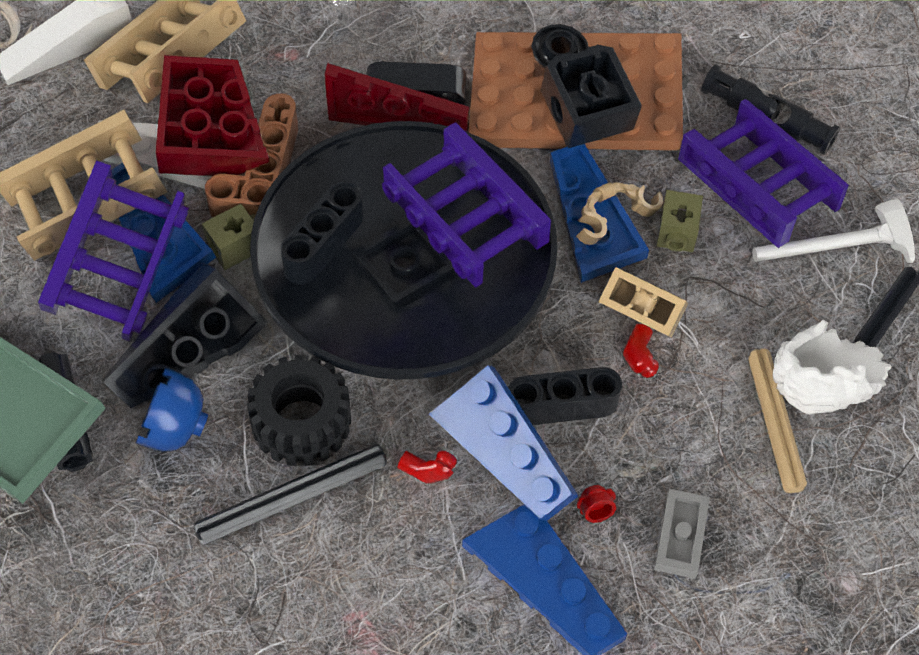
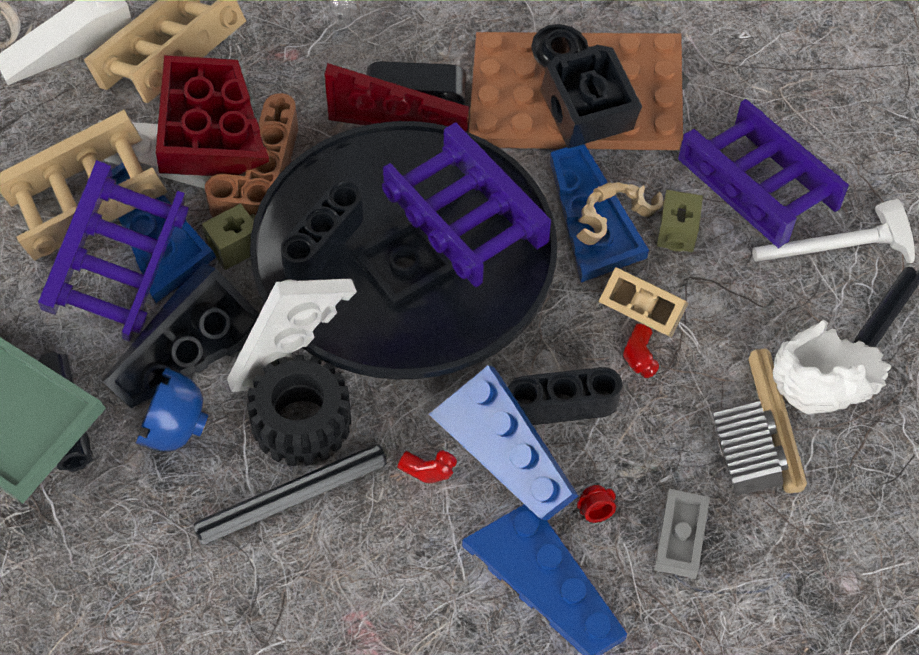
(287, 325): none -> white wing
(749, 448): none -> flat silver brick
(799, 125): black piece -> none

